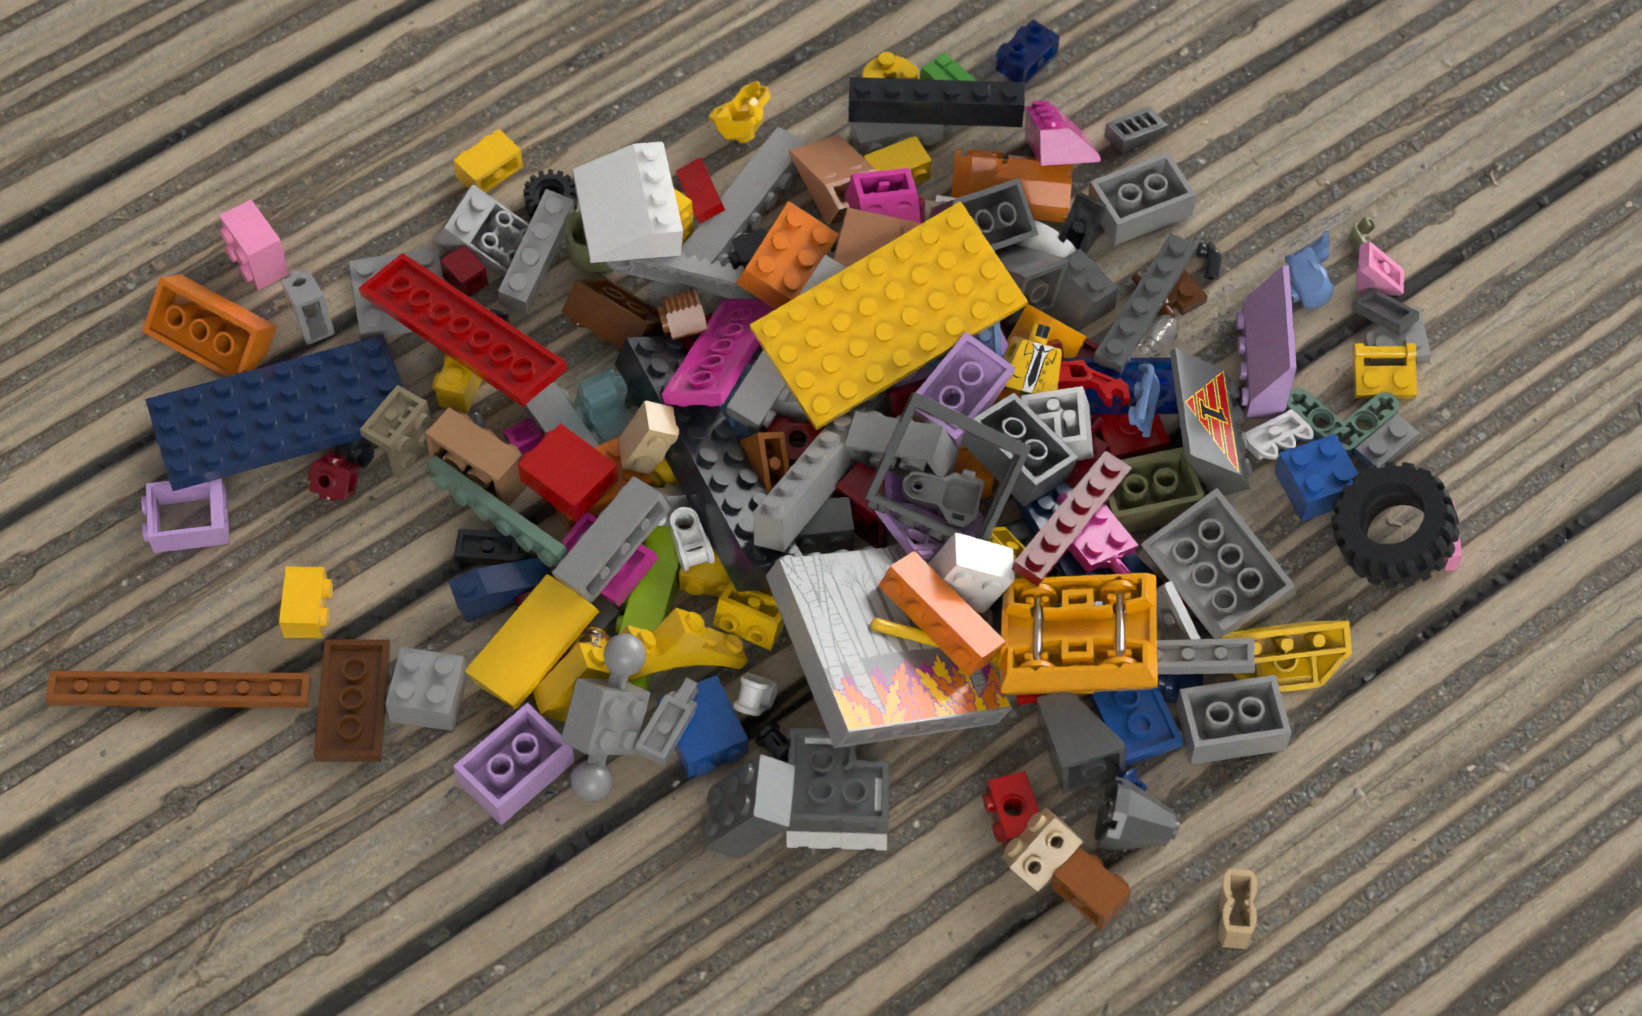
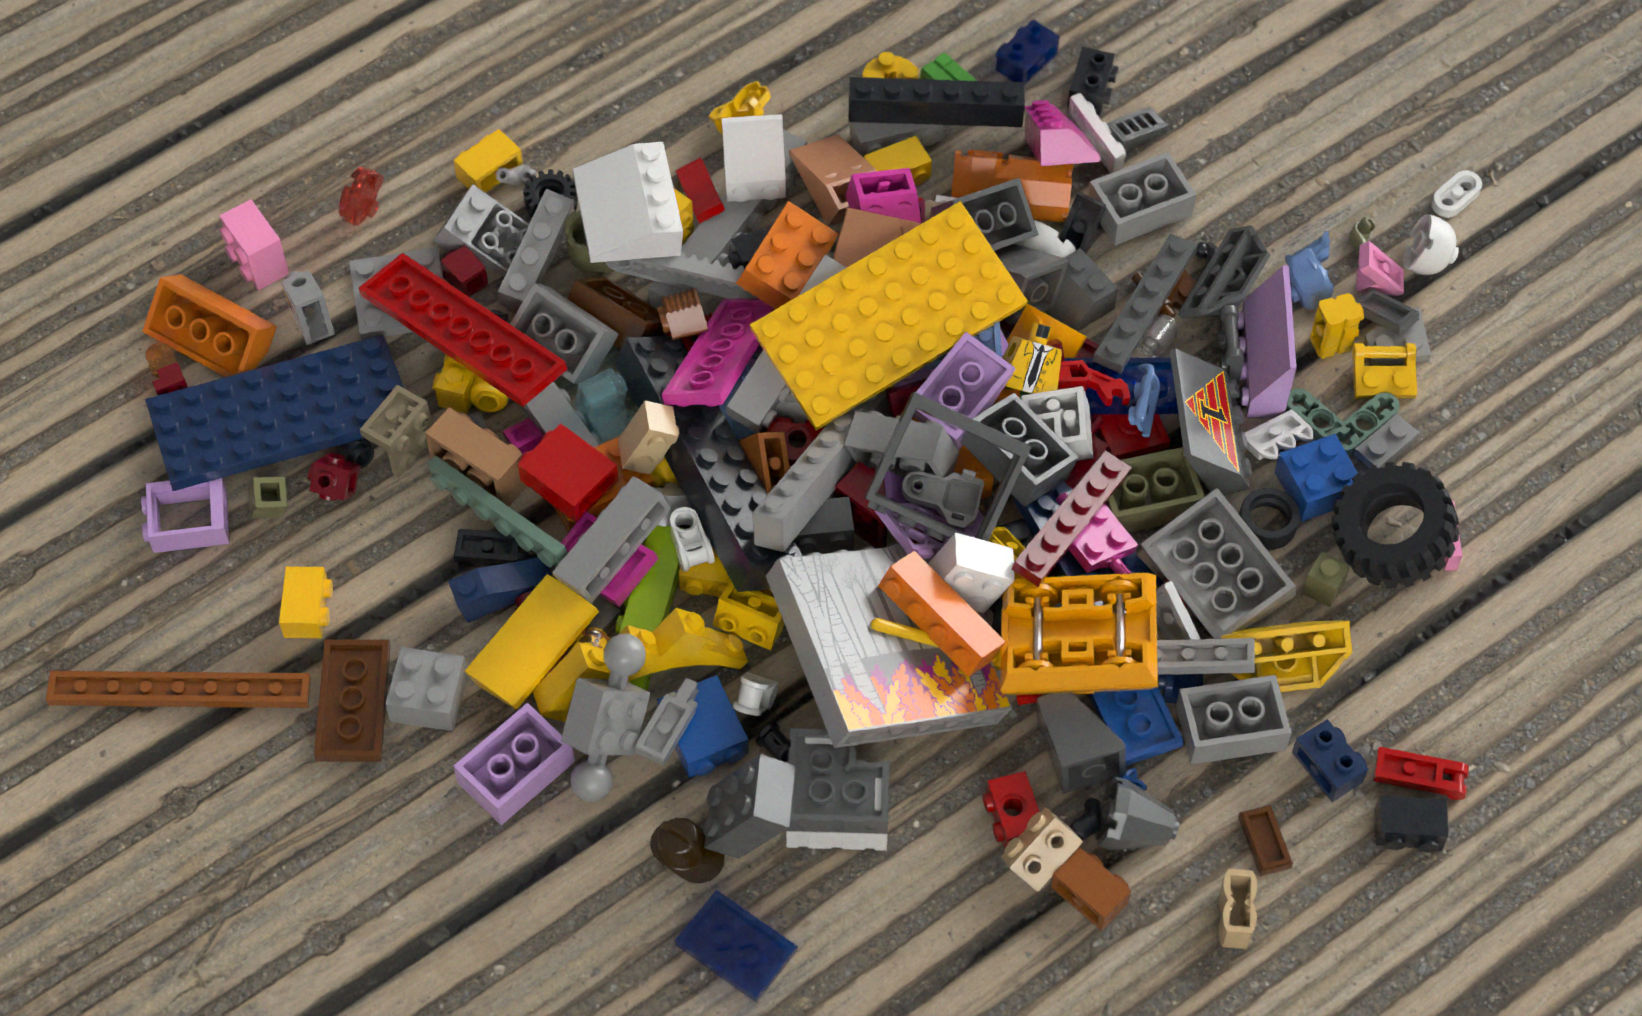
(165, 367): none -> leg
(267, 497): none -> olive brick
(360, 198): none -> clear red plate
(486, 396): none -> yellow head
(515, 175): none -> light grey arm
(565, 331): none -> light grey brick
(681, 849): none -> dark brown piece
(736, 945): none -> clear blue plate
(754, 158): none -> white slope
(1089, 822): none -> black arm
(1092, 77): none -> black brick
(1097, 132): none -> white plate
(1228, 274): none -> dark grey wedge
(1228, 341): none -> dark grey plate
(1265, 840): none -> reddish brown tile
(1276, 499): none -> black tyre
(1326, 579): none -> olive brick
(1330, 760): none -> dark blue brick
(1336, 325): none -> yellow brick
(1411, 823): none -> black brick
(1420, 772): none -> red plate
(1432, 246): none -> white cylinder
(1454, 195): none -> white plate

